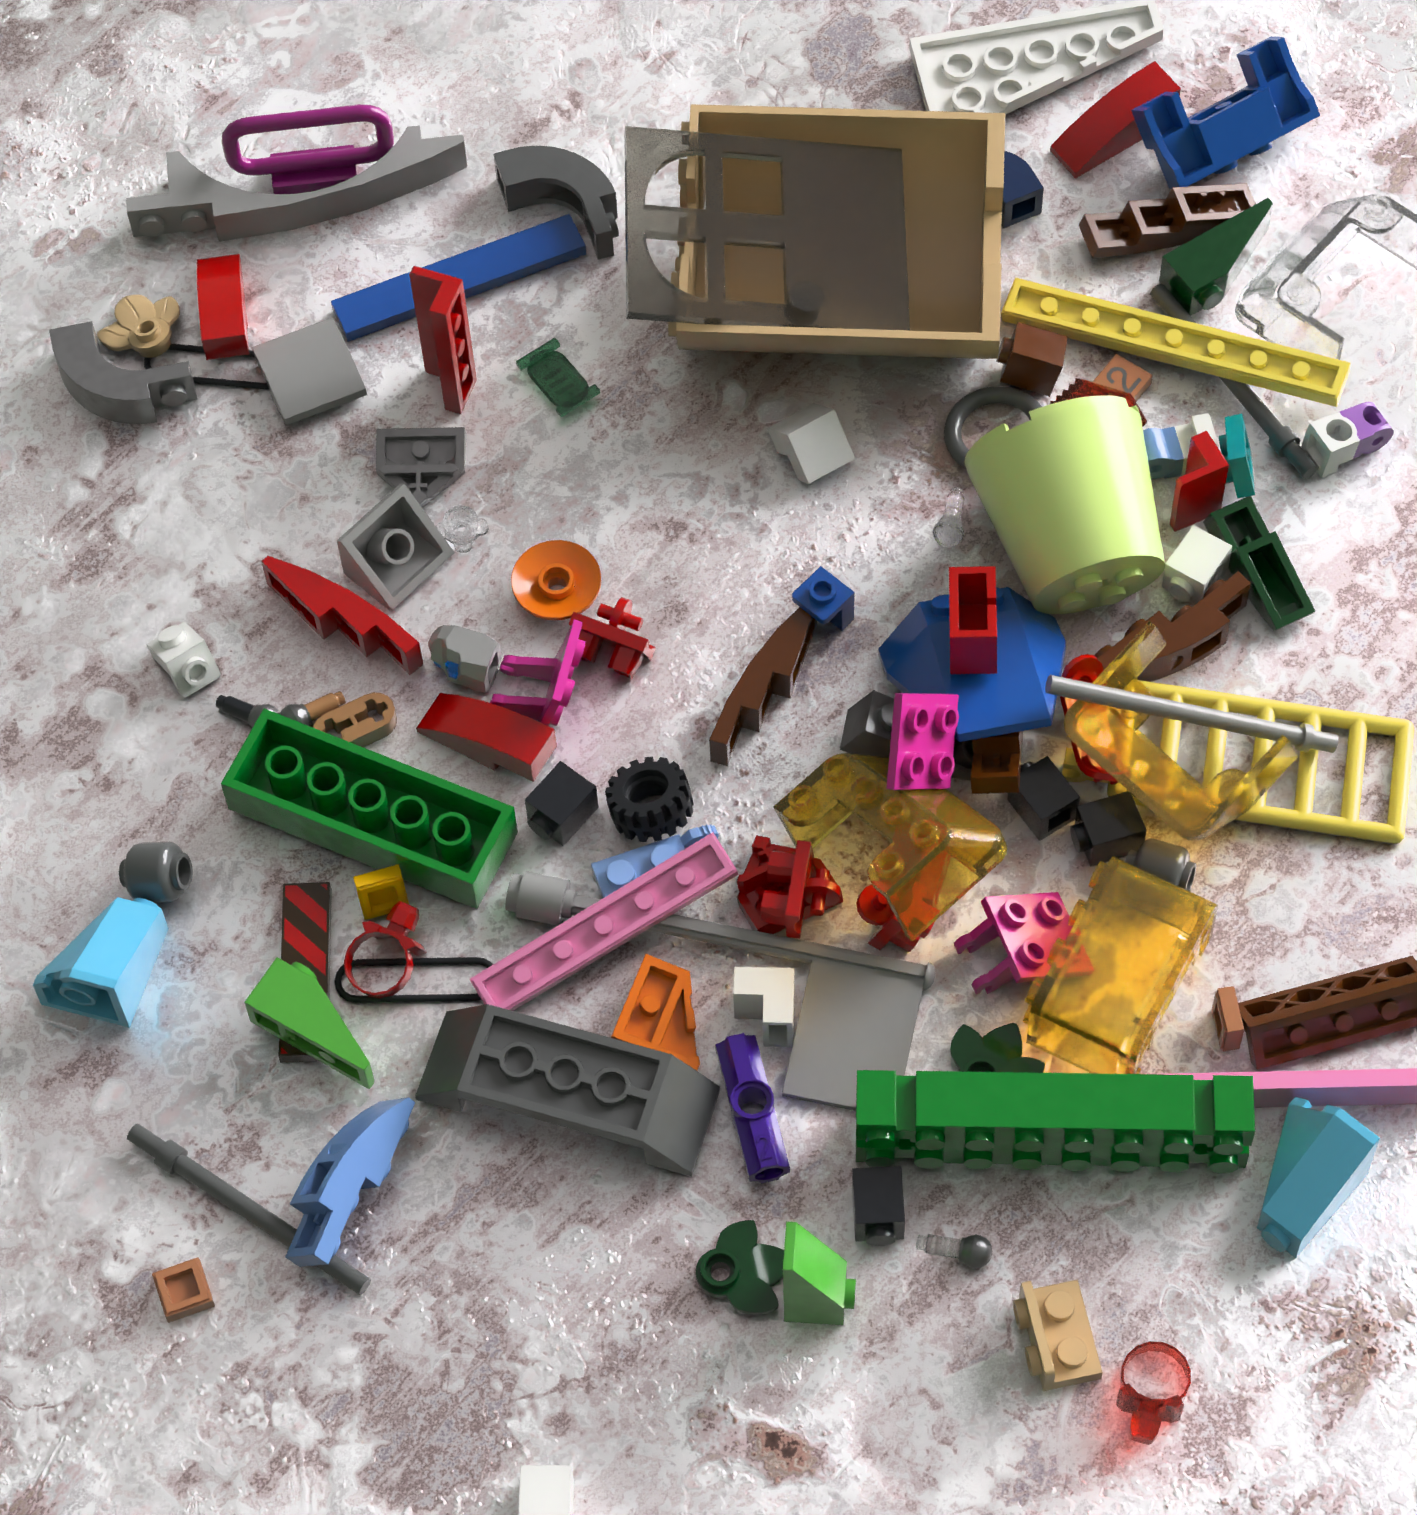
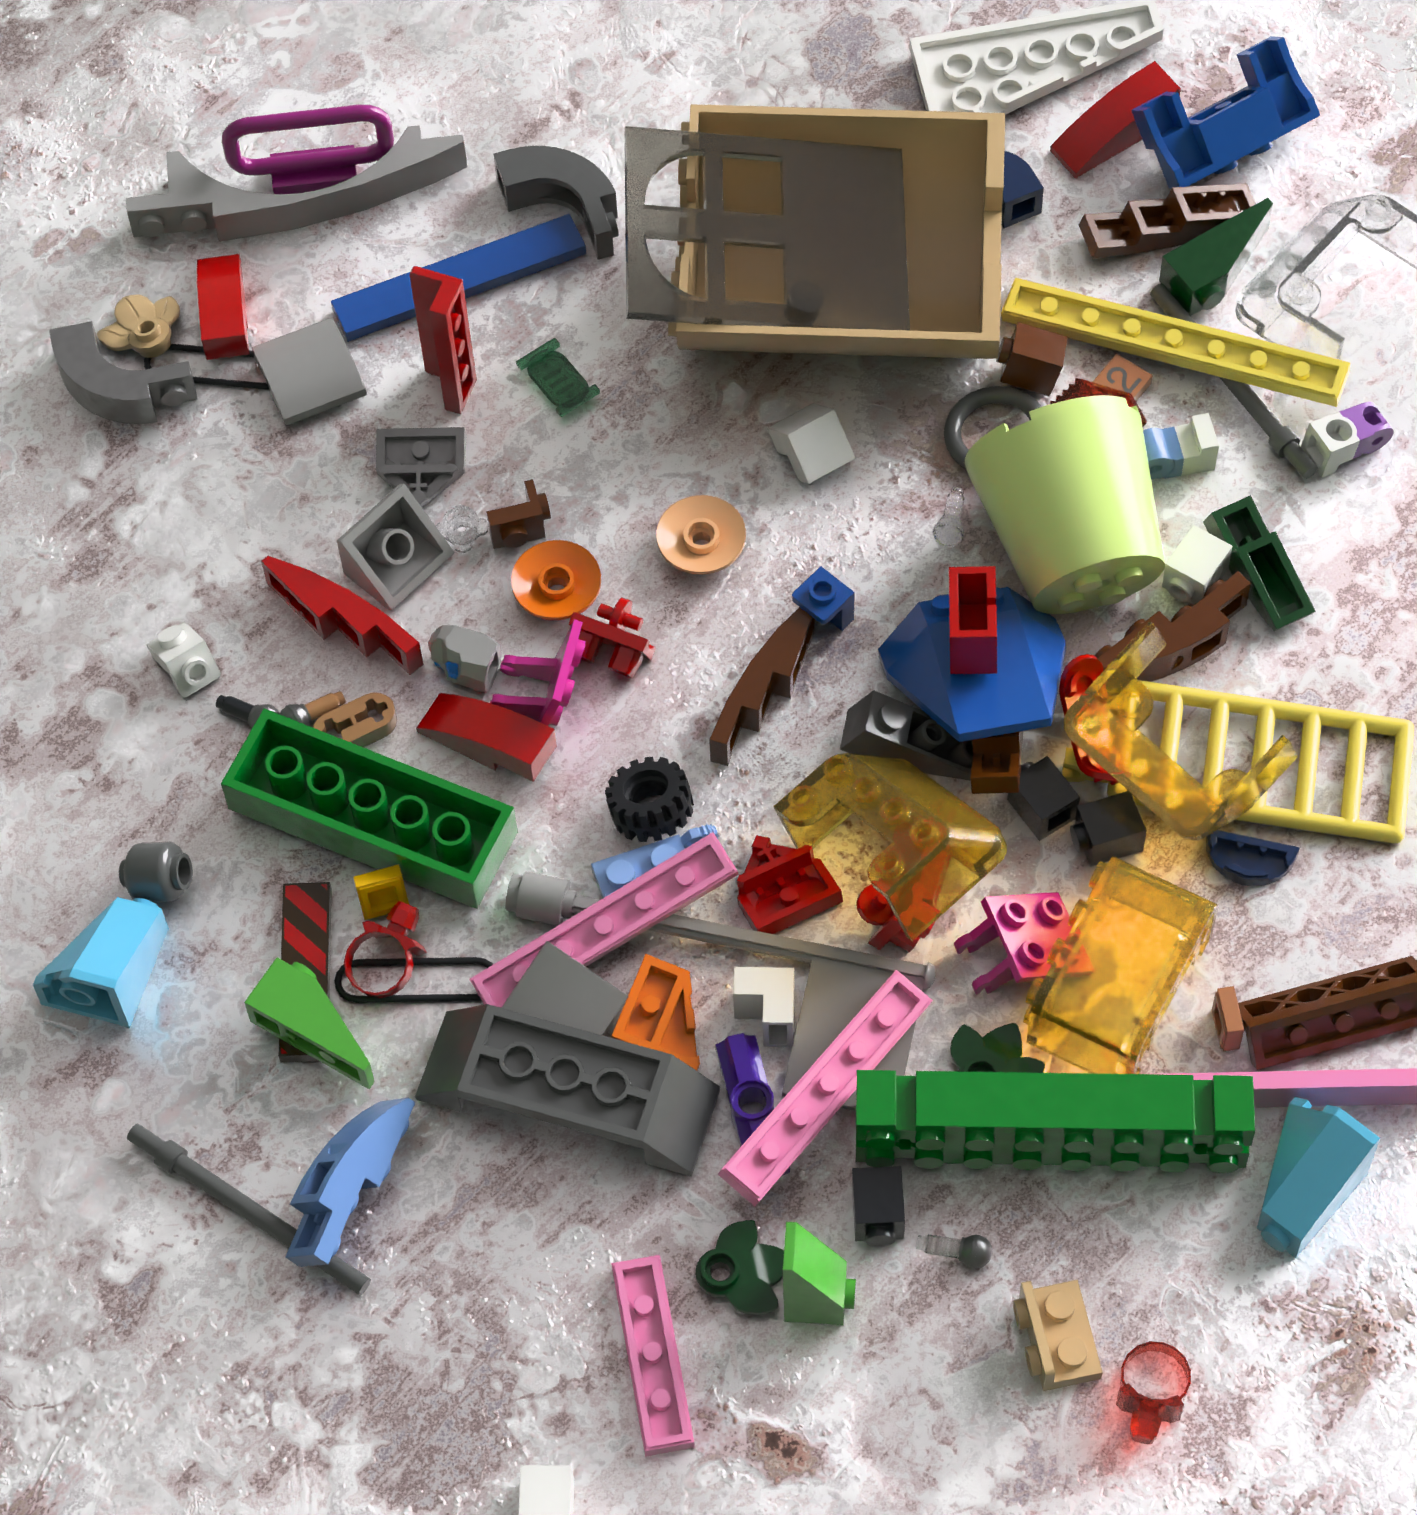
(183, 1289): nougat tile -> none
(520, 522): none -> reddish brown bracket
(561, 804): black brick -> none
(565, 993): none -> light grey slope
(652, 1355): none -> bright pink tile
(701, 519): none -> light nougat dish
(796, 869): red hips -> none
(824, 1088): none -> bright pink tile
(922, 741): dark pink plate -> none
(1165, 861): dark grey head -> none
(1202, 486): red panel -> none
(1238, 454): teal plate -> none
(1249, 859): none -> dark blue tile
(1302, 737): light grey bar -> none

